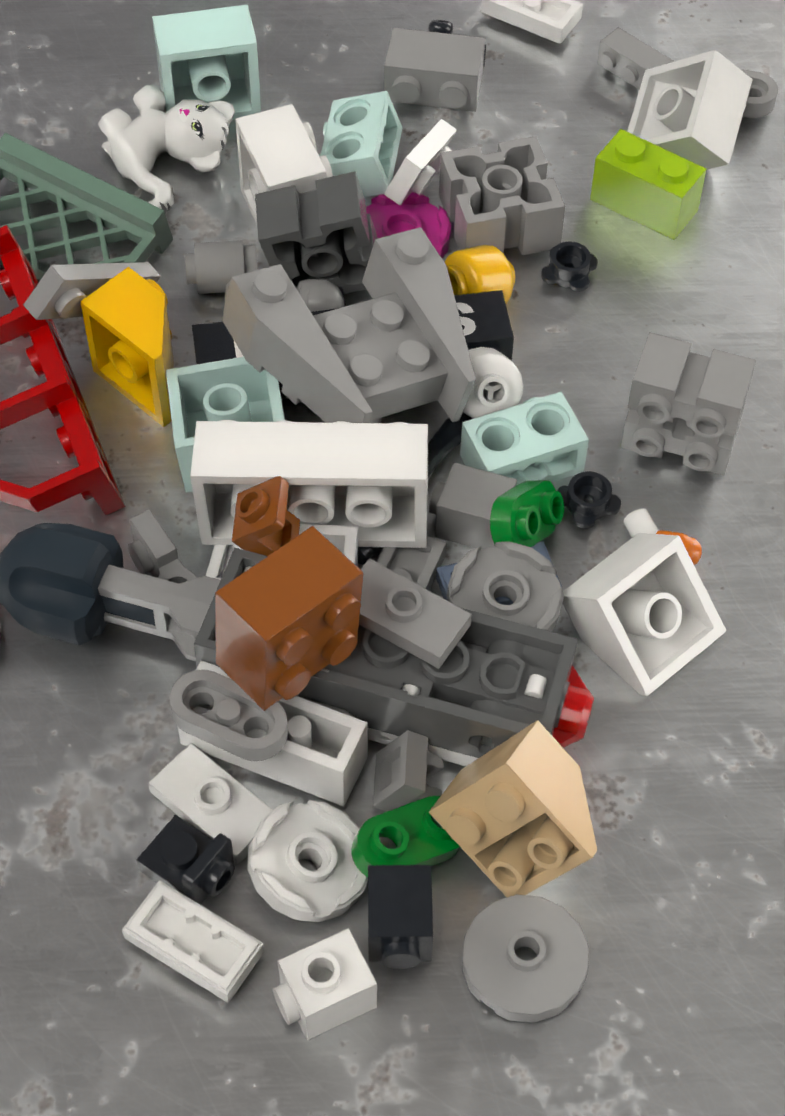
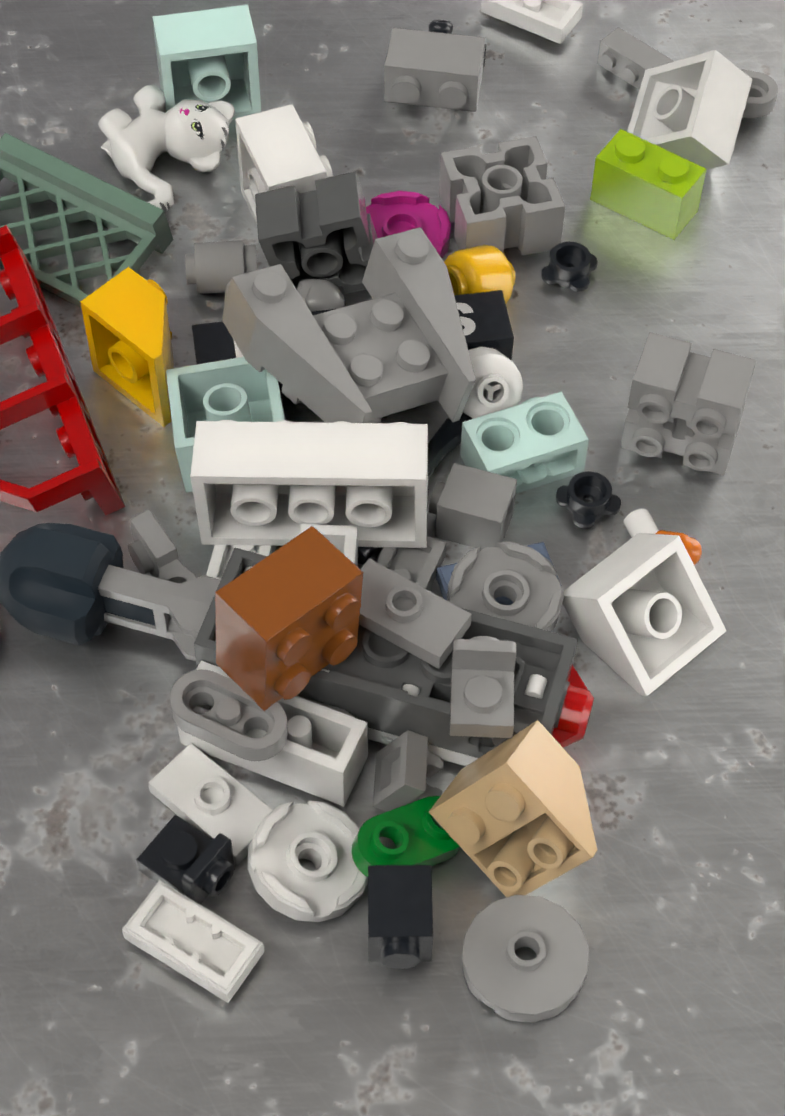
(66, 285): light grey plate -> none
(262, 518): dark orange bracket -> none
(325, 985): white brick -> none
(363, 138): light aqua brick -> none
(421, 163): white plate -> none
(482, 687): none -> light grey bracket
(526, 513): green plate -> none

